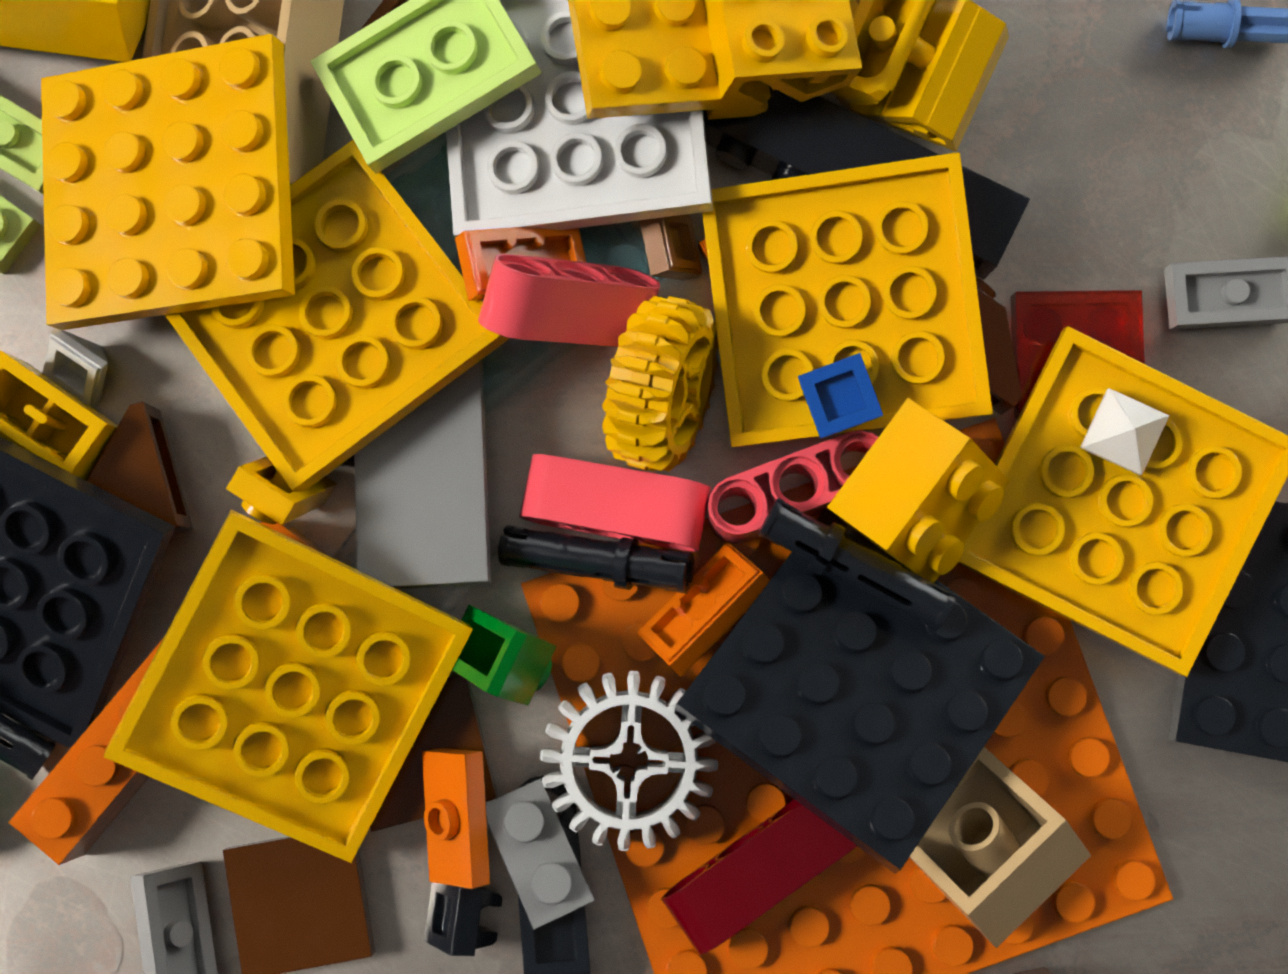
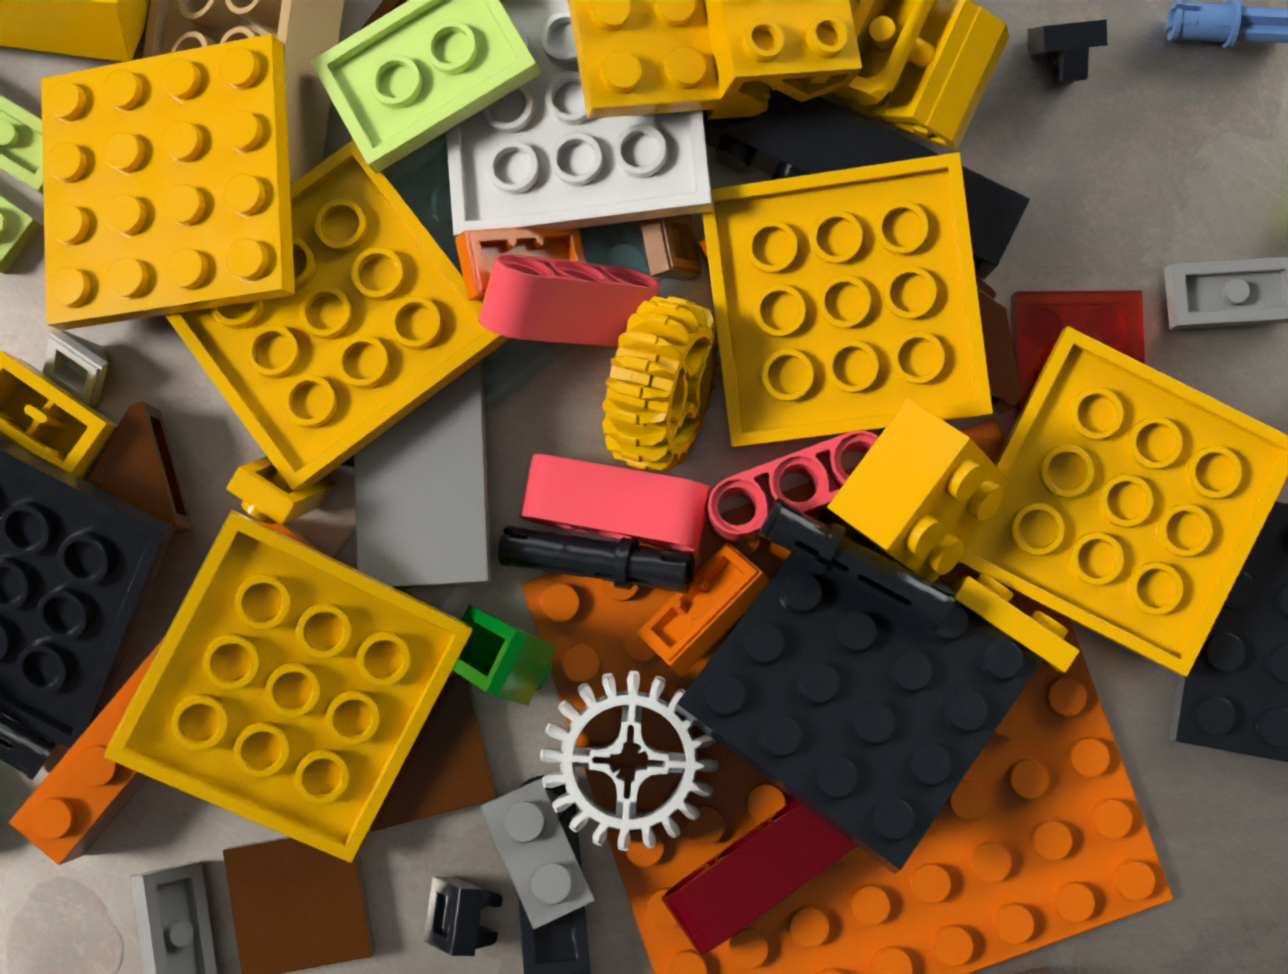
(456, 817): orange plate -> none
(840, 396): blue plate -> none
(998, 849): tan slope -> none
(1037, 633): none -> yellow plate
(1068, 47): none -> black tile
(1124, 431): white slope -> none

